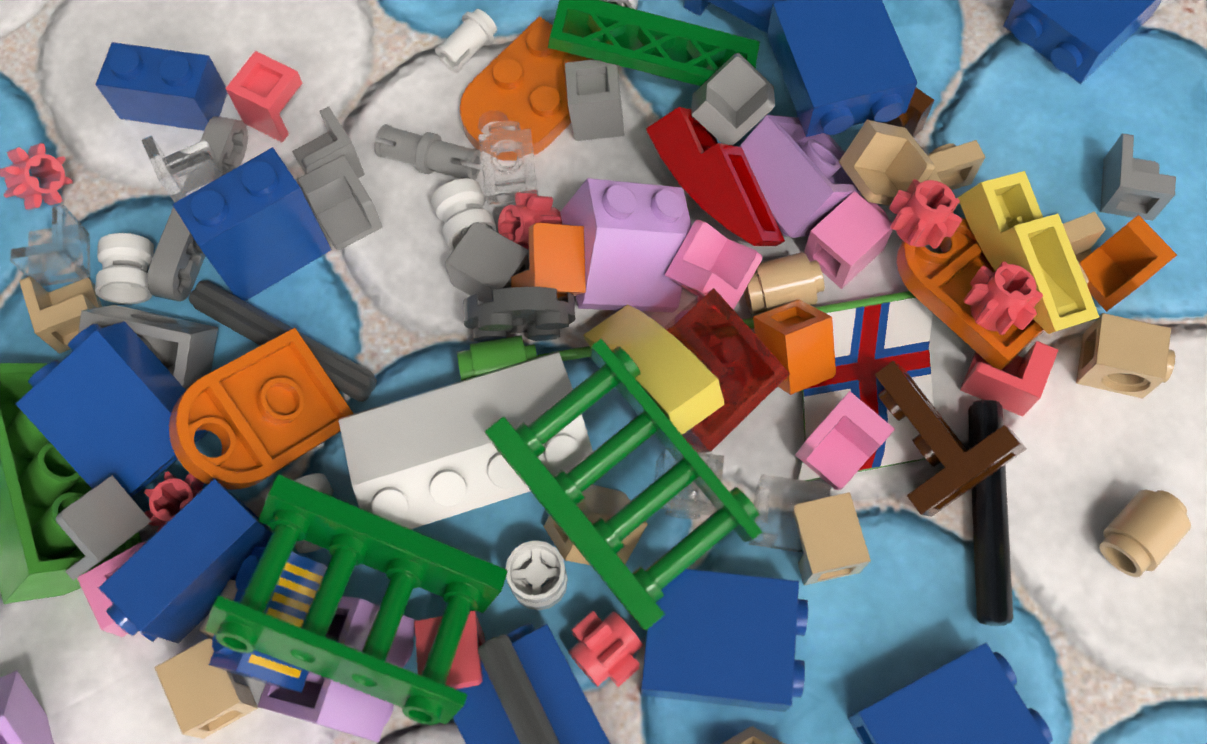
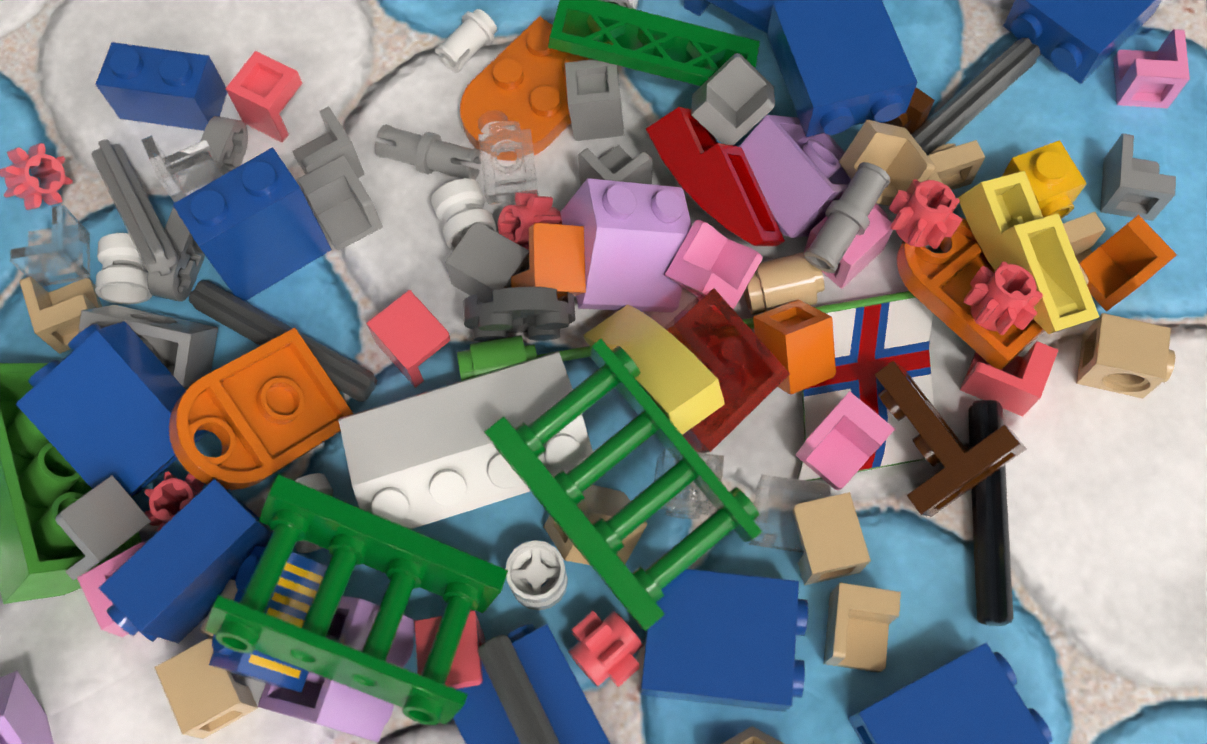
(135, 208): none -> light grey axle
(408, 335): none -> coral panel
(615, 166): none -> light grey panel
(847, 217): none -> light grey pin
(859, 626): none -> tan panel
(976, 95): none -> dark grey axle
(1051, 176): none -> yellow brick
(1145, 532): tan brick -> none
(1151, 76): none -> bright pink panel

